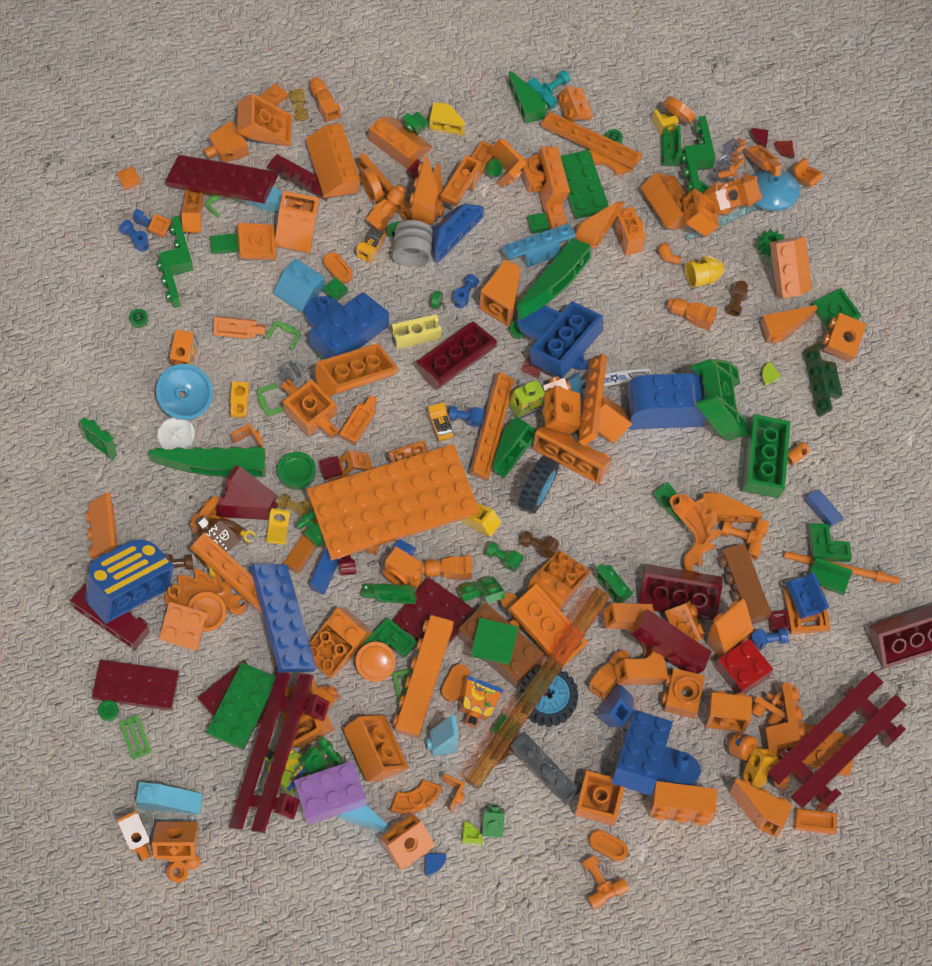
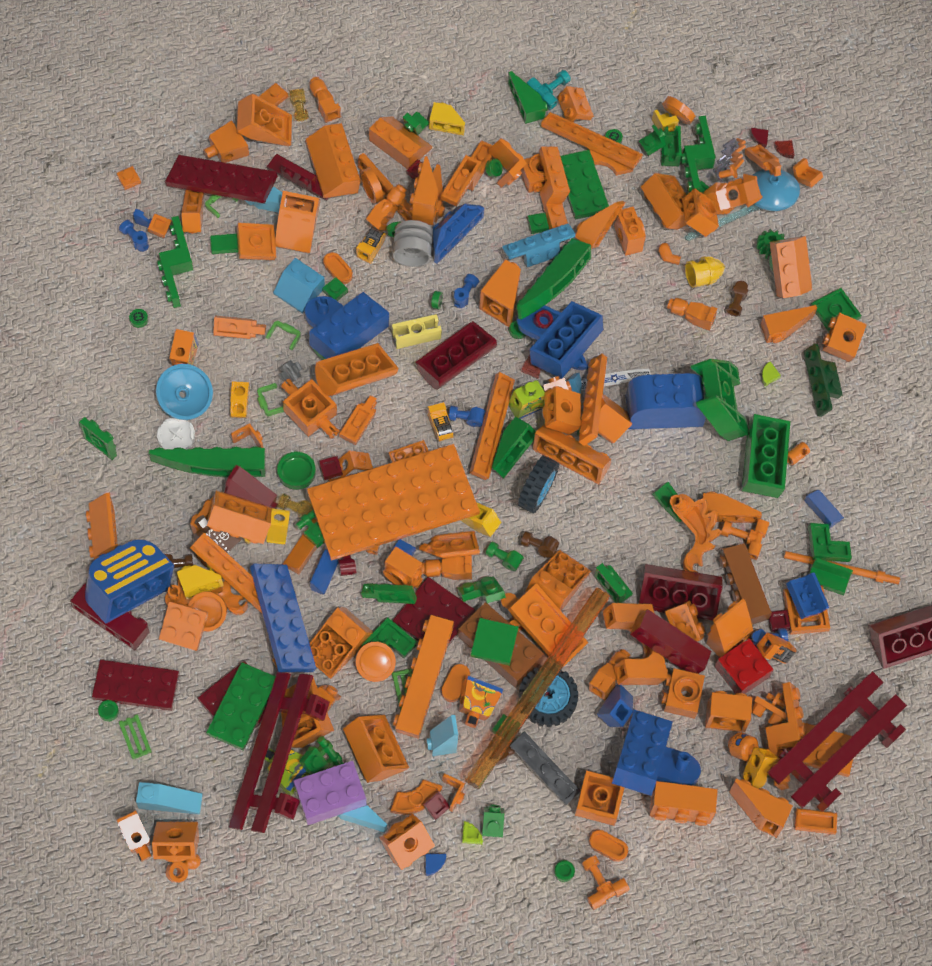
(198, 580): none -> yellow slope
(239, 517): none -> orange slope
(436, 805): none -> dark red tile
(452, 545): none -> orange tile
(543, 313): none -> dark red piece
(564, 871): none -> green tile
(653, 141): none -> green bracket
(780, 648): none -> orange leg

